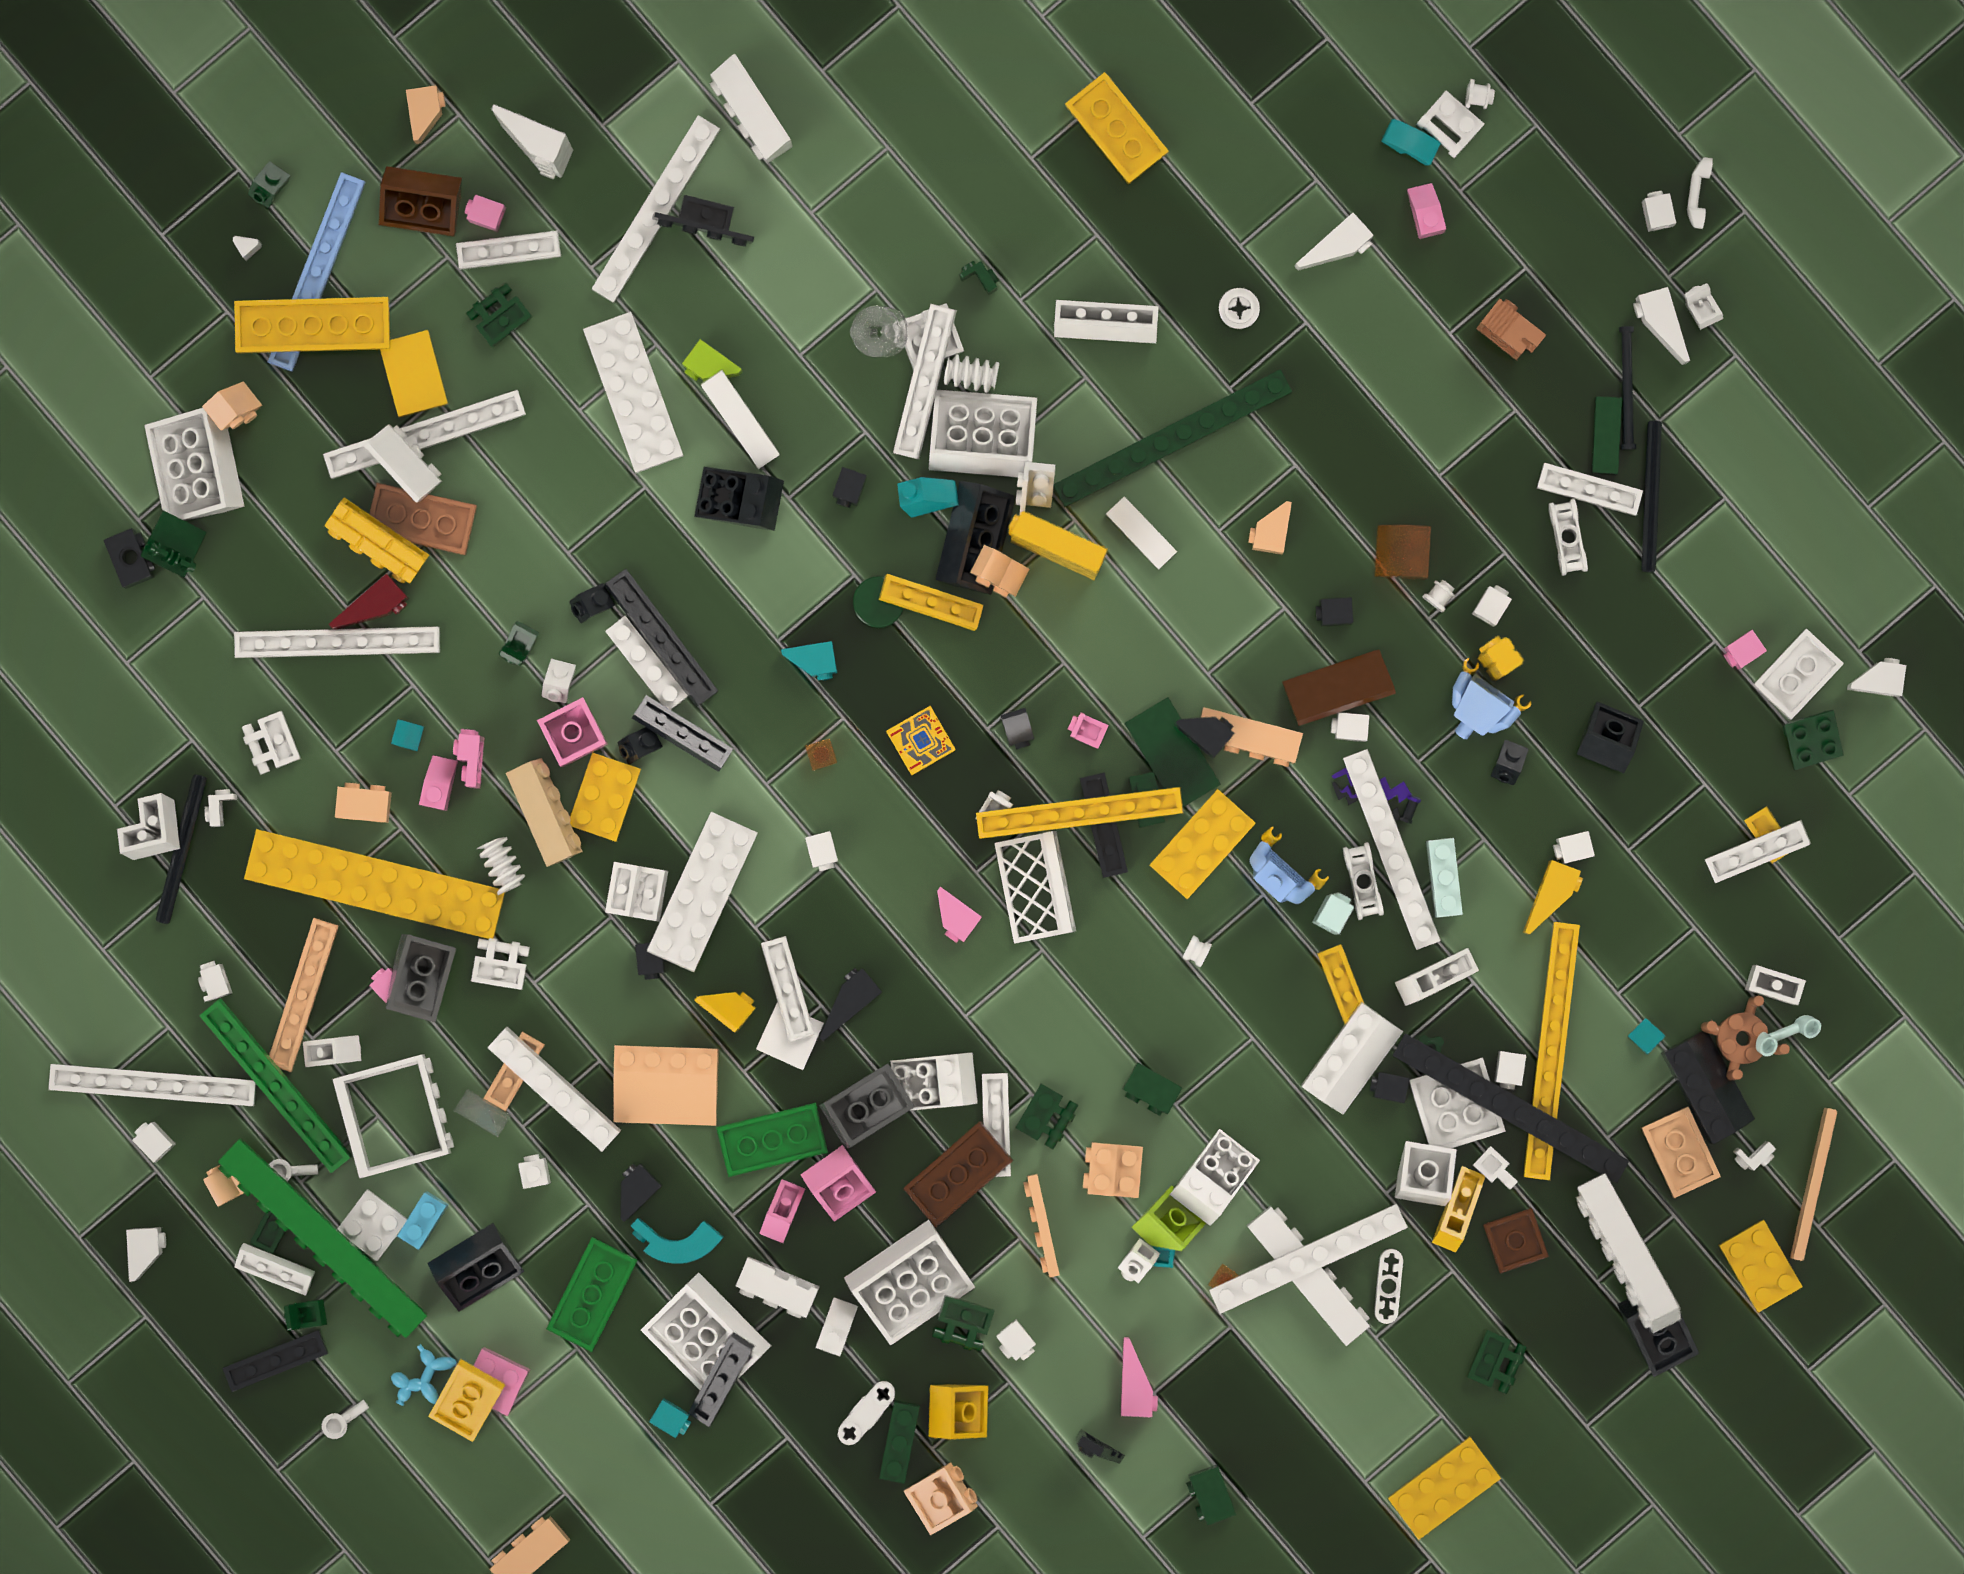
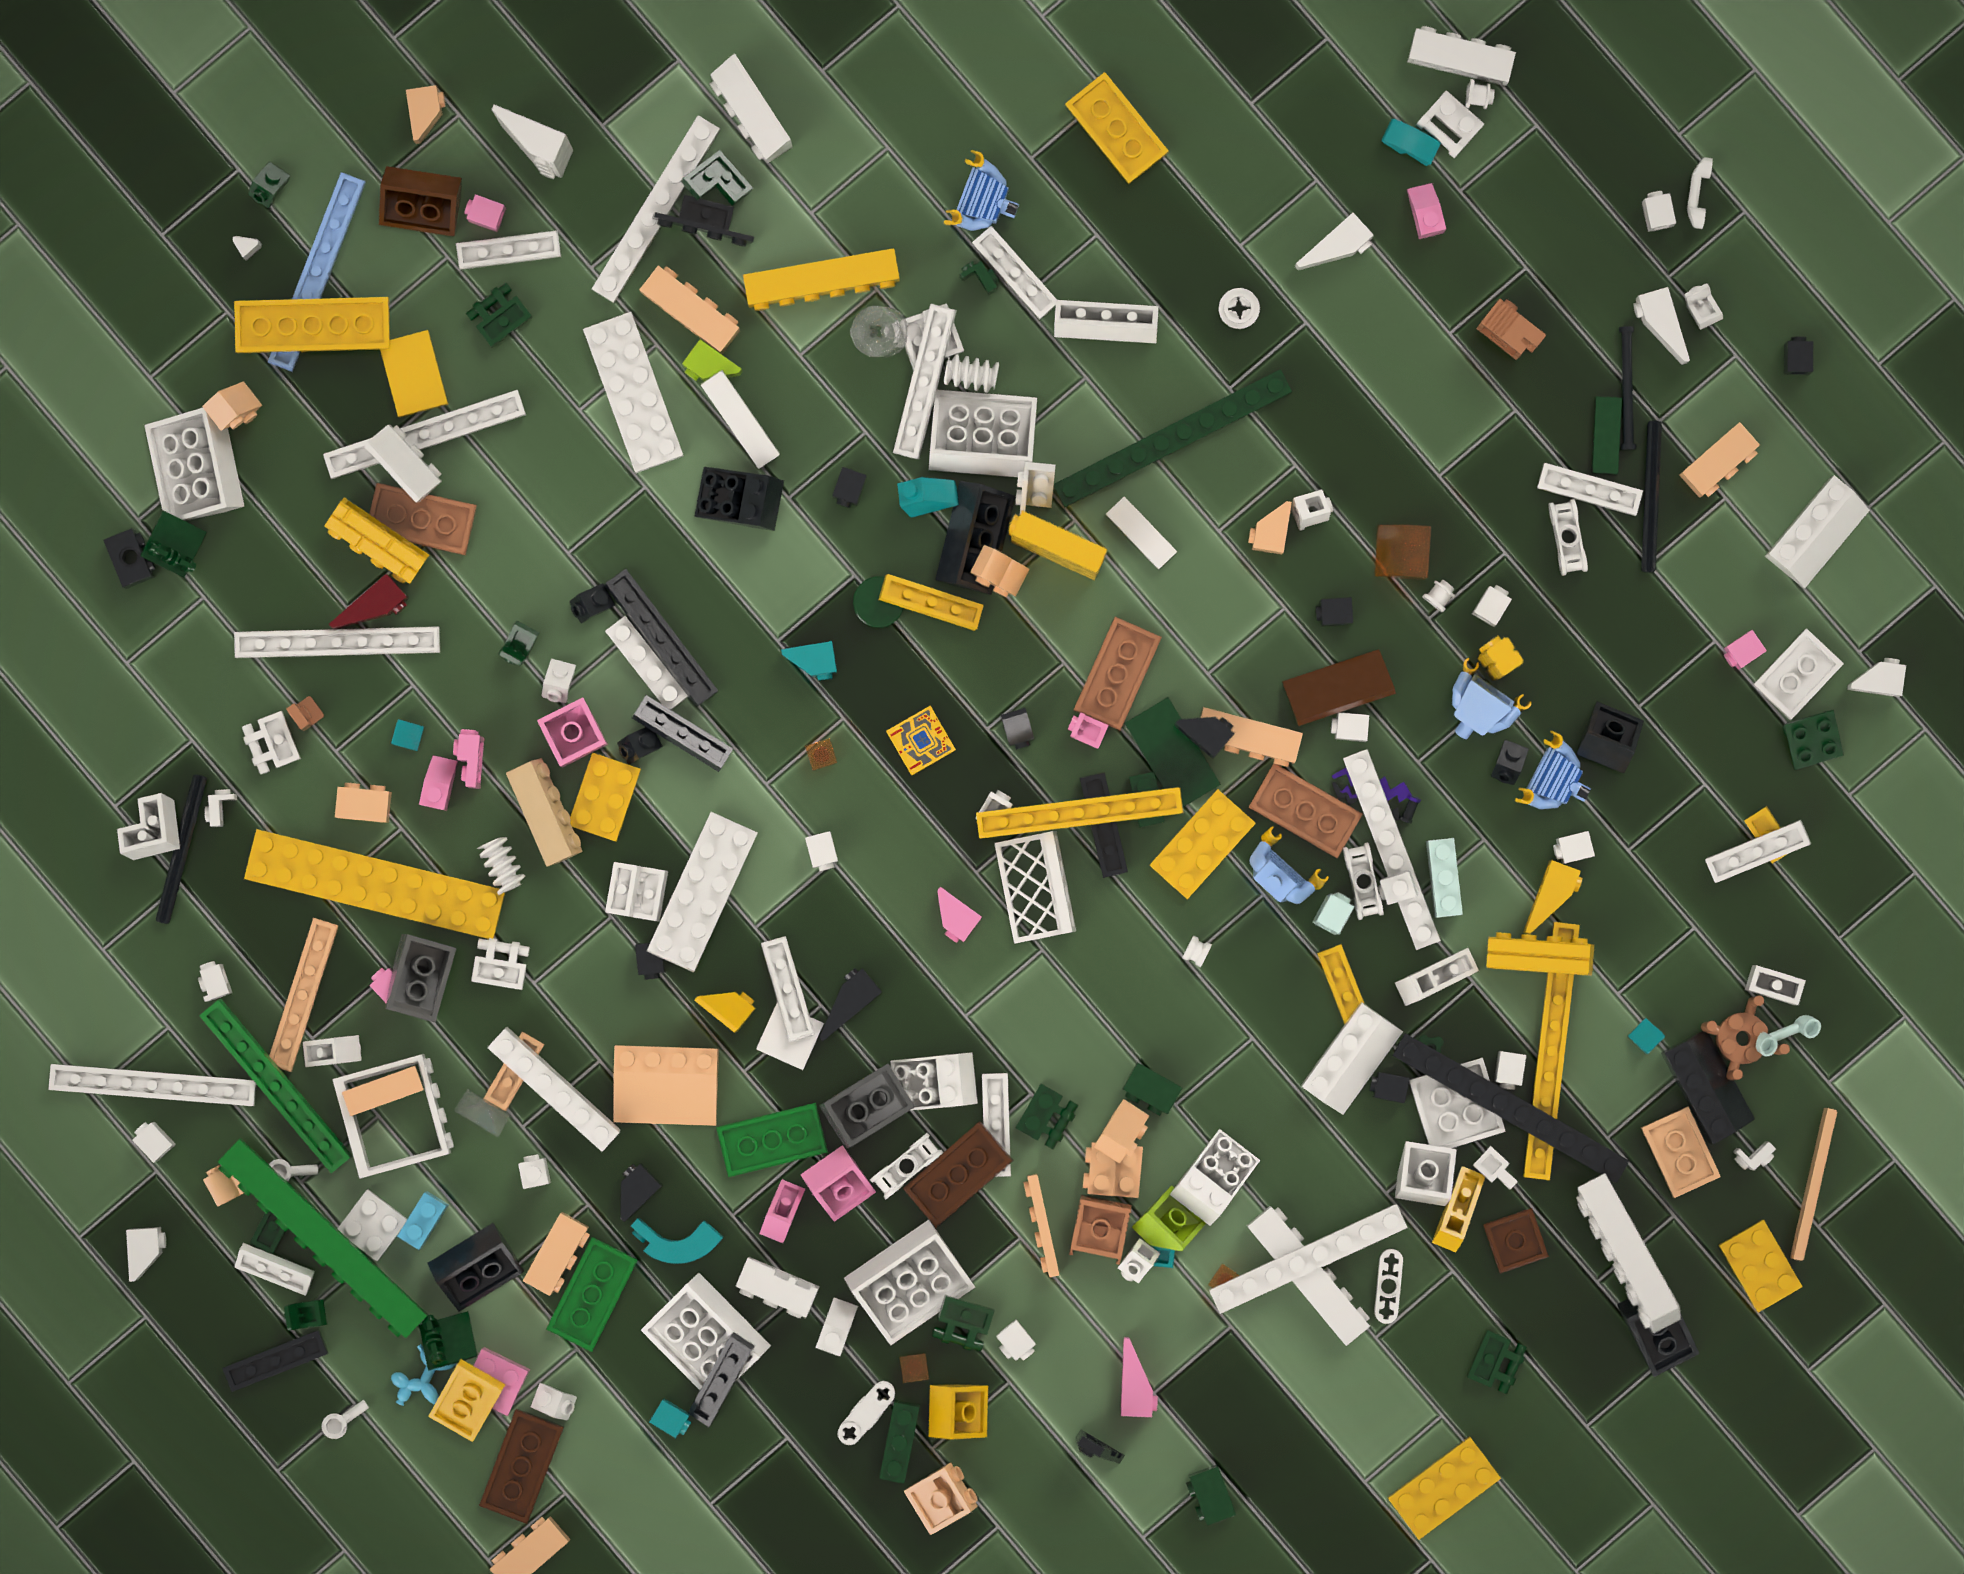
(305, 713): none -> nougat bracket
(382, 1091): none -> light nougat tile
(447, 1340): none -> dark green hinge
(521, 1466): none -> reddish brown tile
(553, 1402): none -> white bracket
(557, 1254): none -> light nougat brick
(689, 309): none -> light nougat brick
(718, 173): none -> plate
(821, 278): none -> yellow brick
(914, 1368): none -> clear orange plate
(917, 1155): none -> white piece
(982, 197): none -> torso
(1015, 272): none -> white plate
(1101, 1227): none -> nougat piece
(1117, 673): none -> nougat tile
(1121, 1131): none -> light nougat brick
(1305, 810): none -> nougat tile
(1312, 501): none -> white brick
(1397, 888): none -> white bracket
(1461, 56): none -> white brick
(1539, 955): none -> yellow brick
(1555, 777): none -> torso
(1720, 461): none -> light nougat brick
(1798, 356): none -> black brick
(1818, 531): none -> white slope

